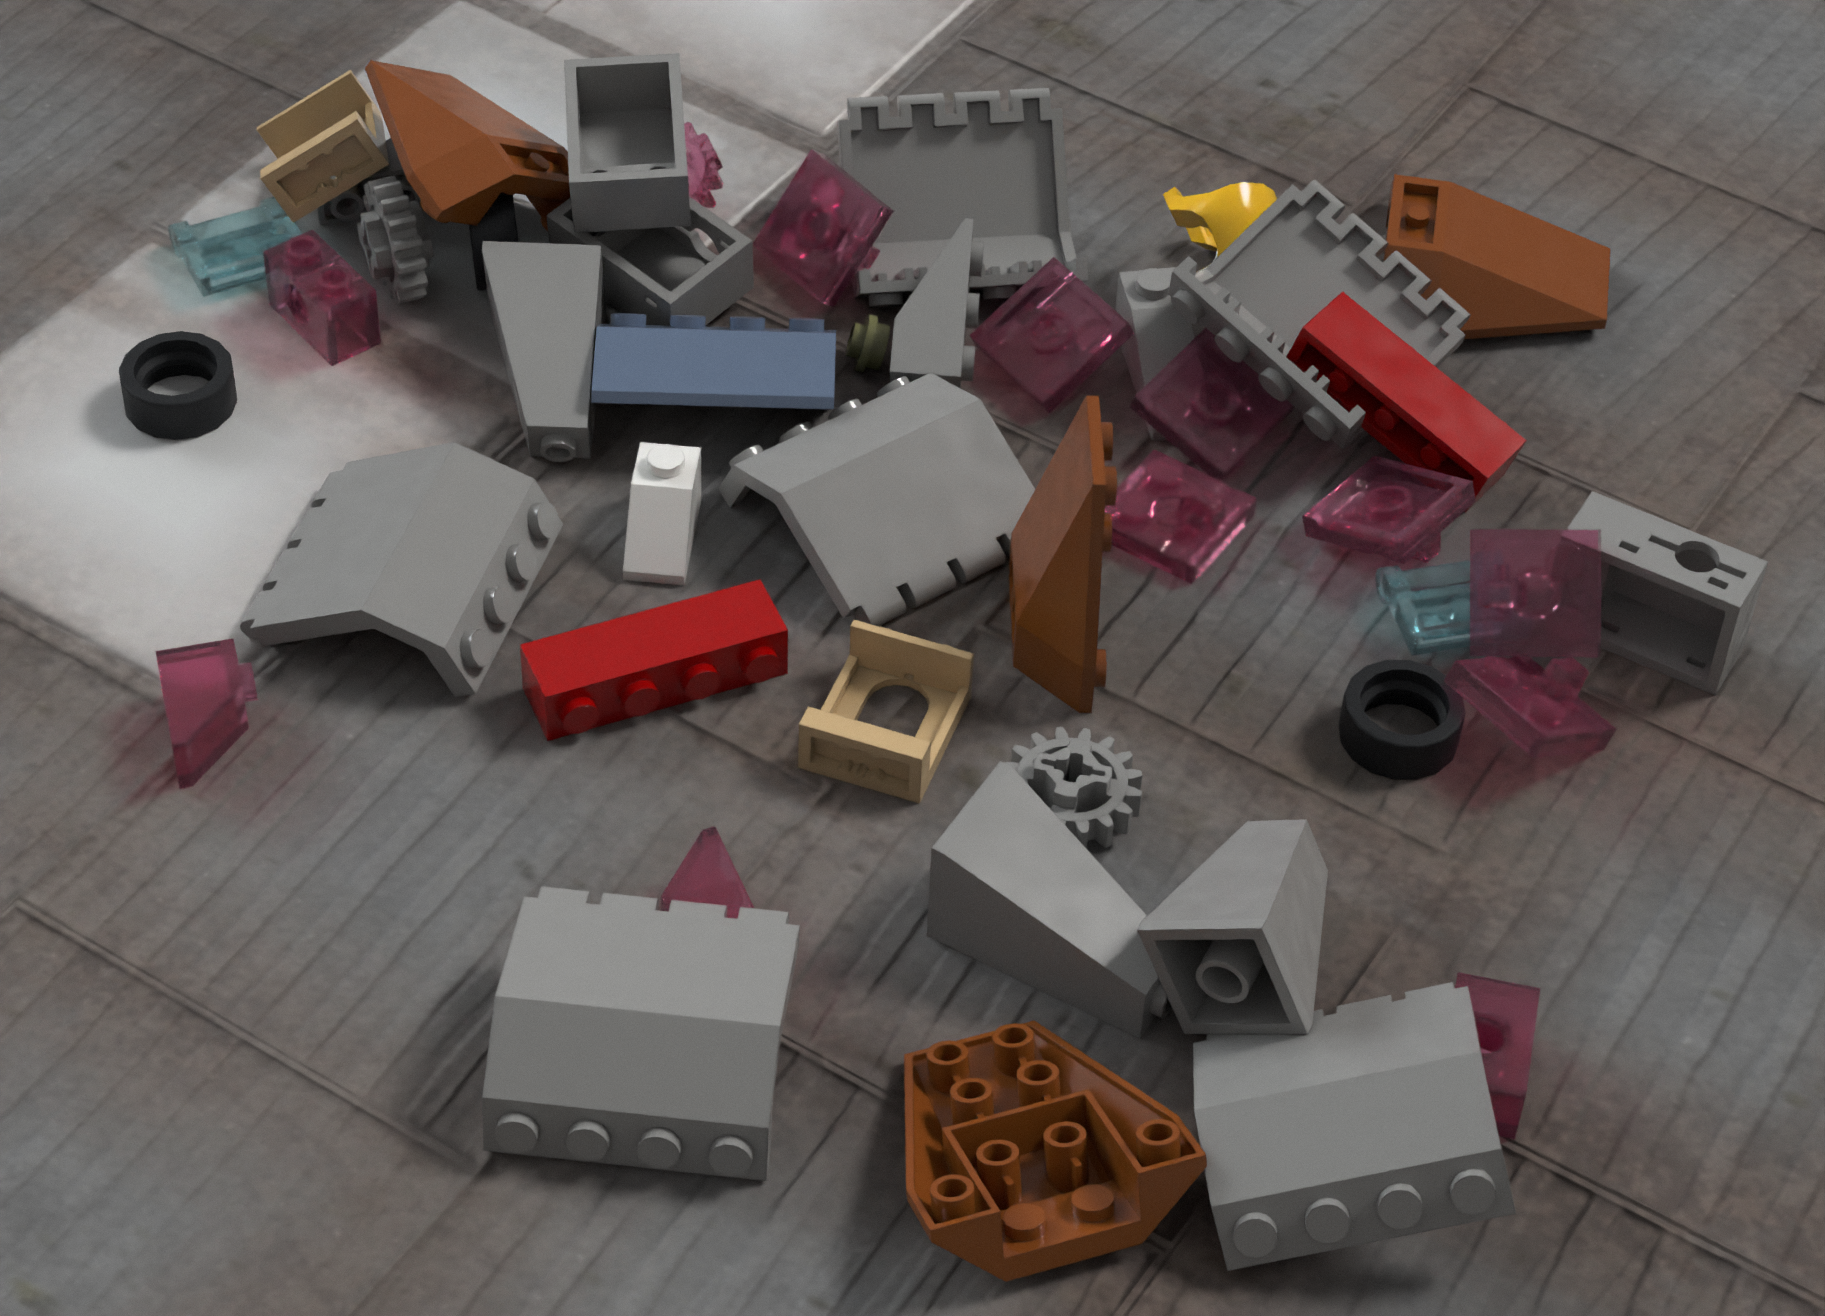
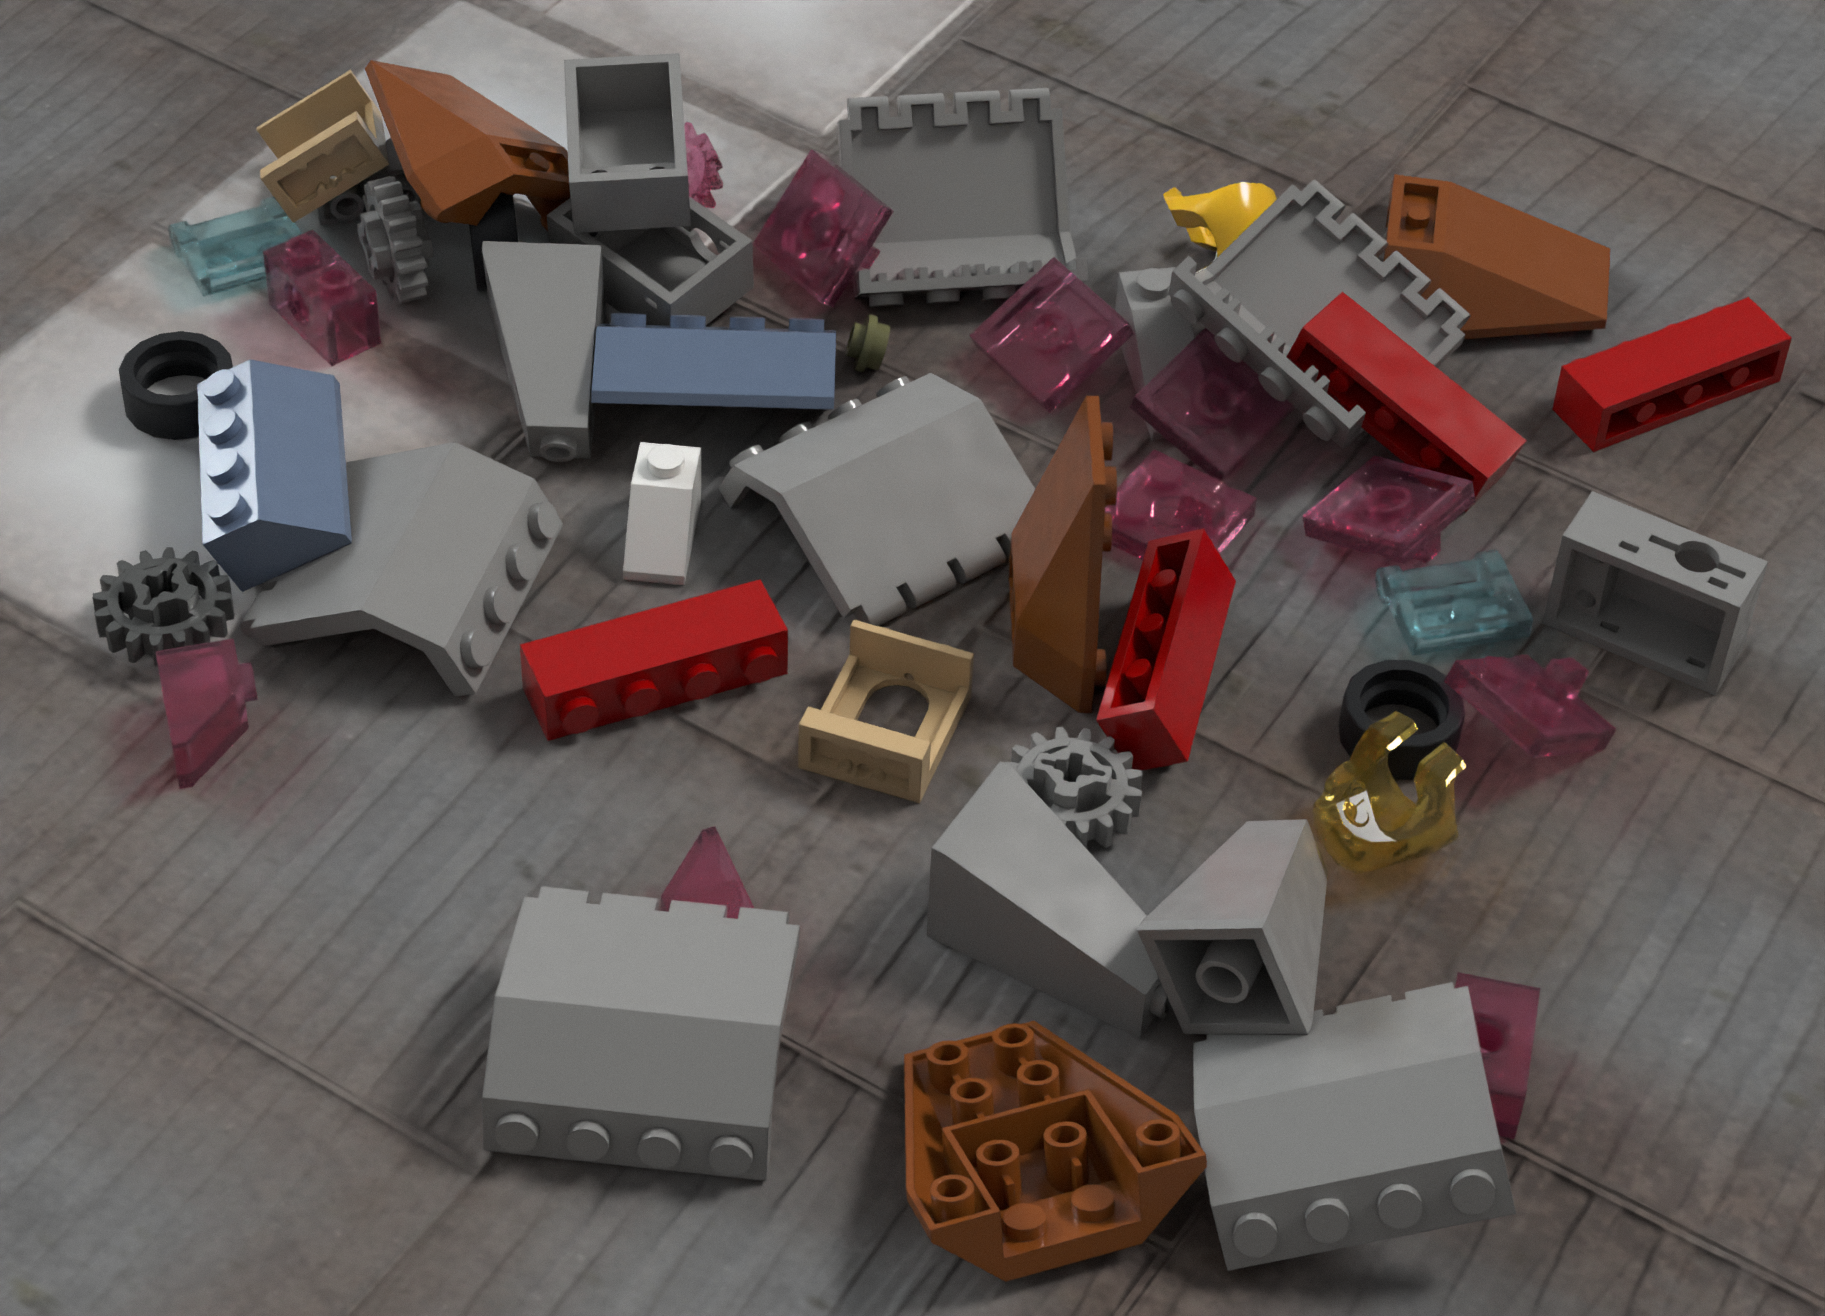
(162, 604): none -> dark grey gear
(271, 469): none -> sand blue slope
(936, 315): light grey slope -> none
(1167, 650): none -> red brick
(1366, 816): none -> clear yellow piece
(1535, 592): clear pink hinge -> none
(1671, 373): none -> red brick

